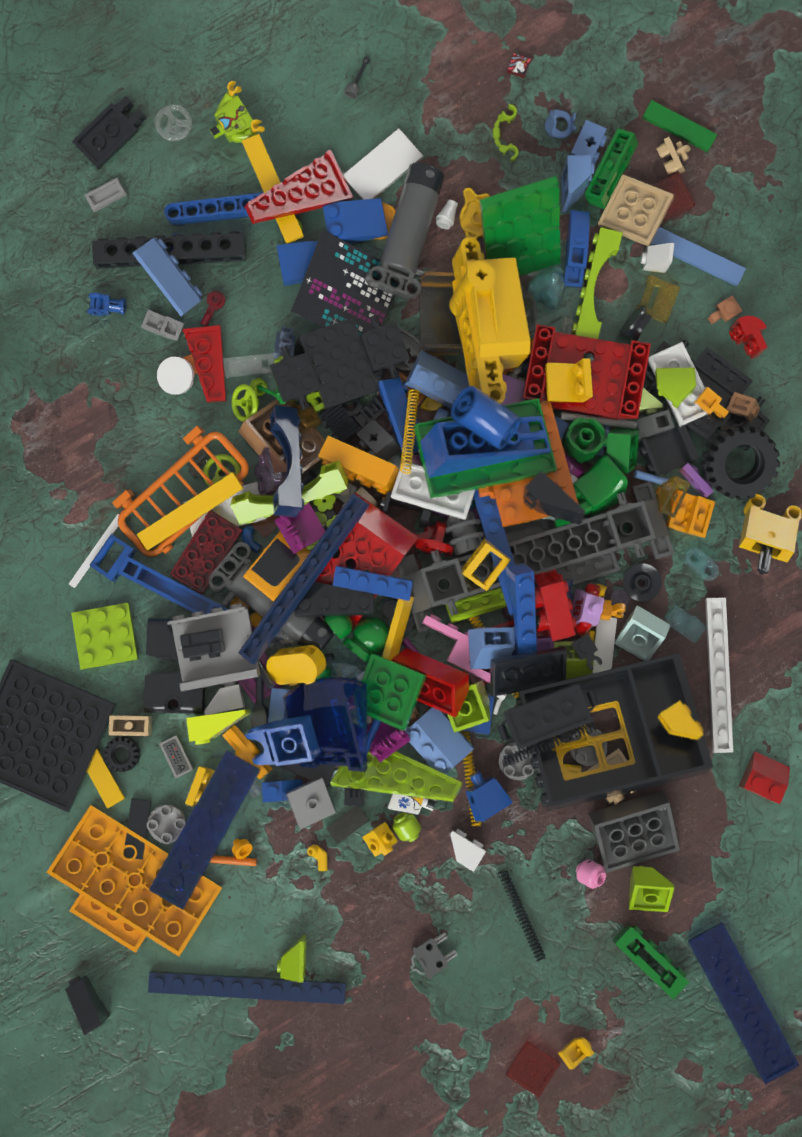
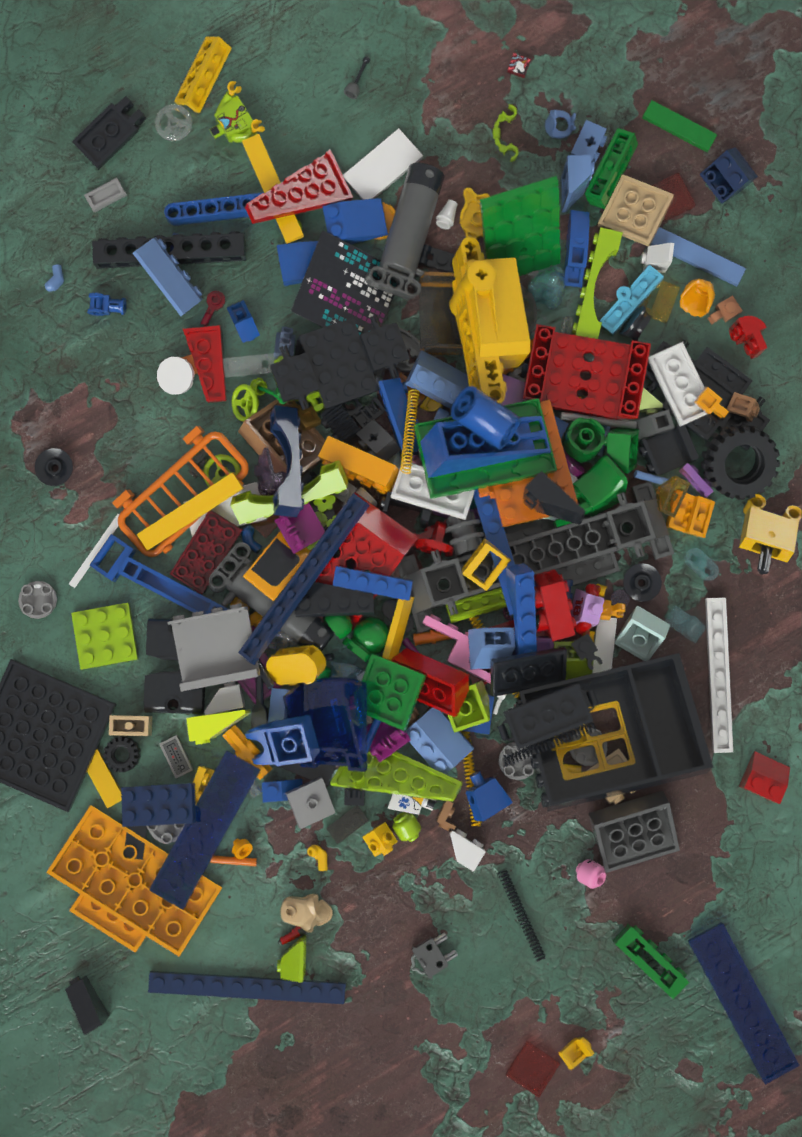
(37, 599): none -> light grey dish
(45, 463): none -> black dish
(56, 280): none -> medium blue arm
(158, 805): none -> dark blue plate
(162, 325): light grey slope -> none
(202, 643): black brick -> none
(204, 73): none -> yellow fence
(243, 321): none -> blue slope
(296, 932): none -> red piece
(305, 912): none -> tan head
(429, 637): none -> orange pin
(441, 260): none -> black plate
(446, 811): none -> medium nougat bracket
(569, 381): yellow bracket -> none
(630, 299): none -> medium azure hinge
(649, 890): lime slope -> none
(668, 148): tan hips -> none
(675, 383): lime slope -> none
(679, 722): yellow slope -> none
(697, 297): none -> light orange hair
(728, 175): none -> dark blue slope

